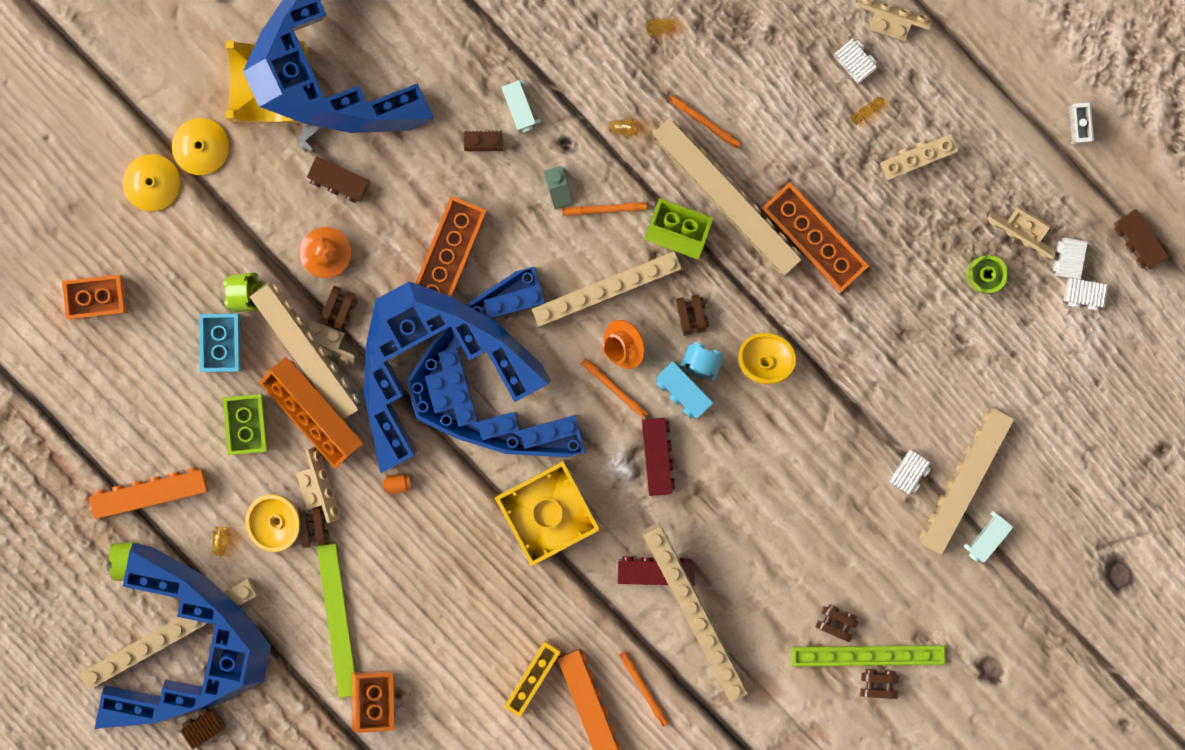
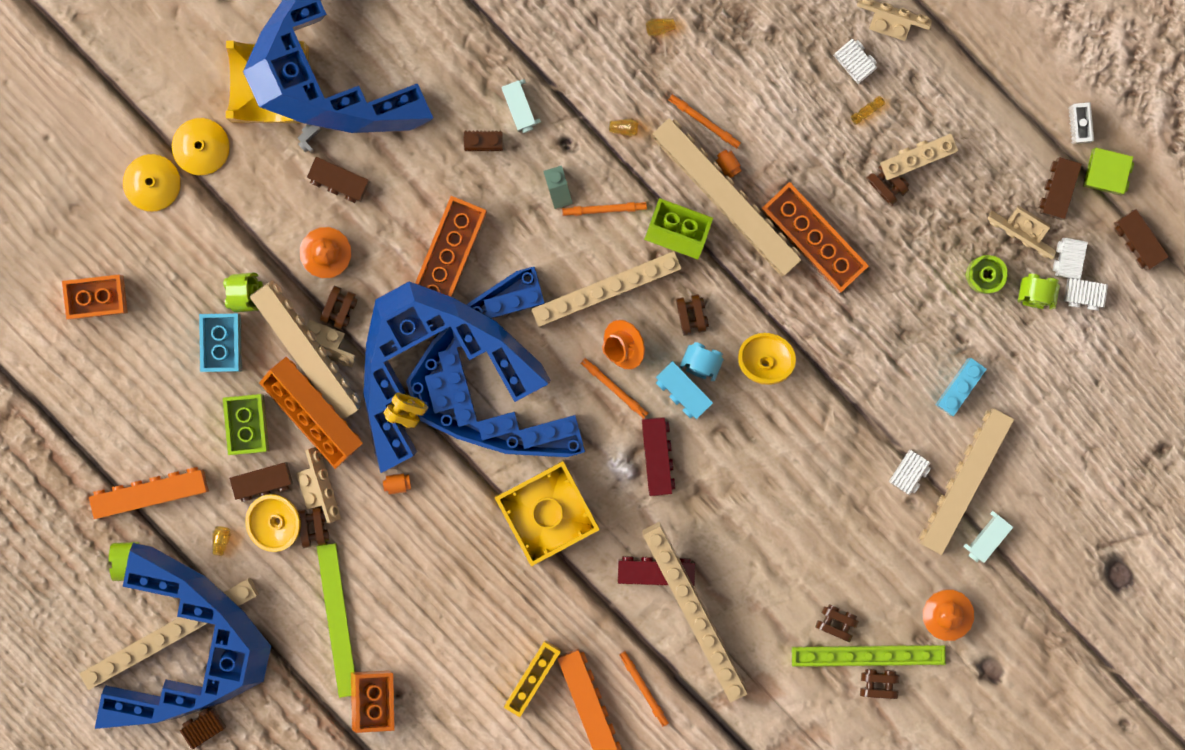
(261, 481): none -> reddish brown brick
(405, 410): none -> yellow brick
(728, 163): none -> orange brick
(899, 185): none -> reddish brown brick
(948, 615): none -> orange helmet
(960, 386): none -> medium azure brick
(1038, 292): none -> lime brick
(1059, 188): none -> reddish brown brick
(1108, 171): none -> lime piece

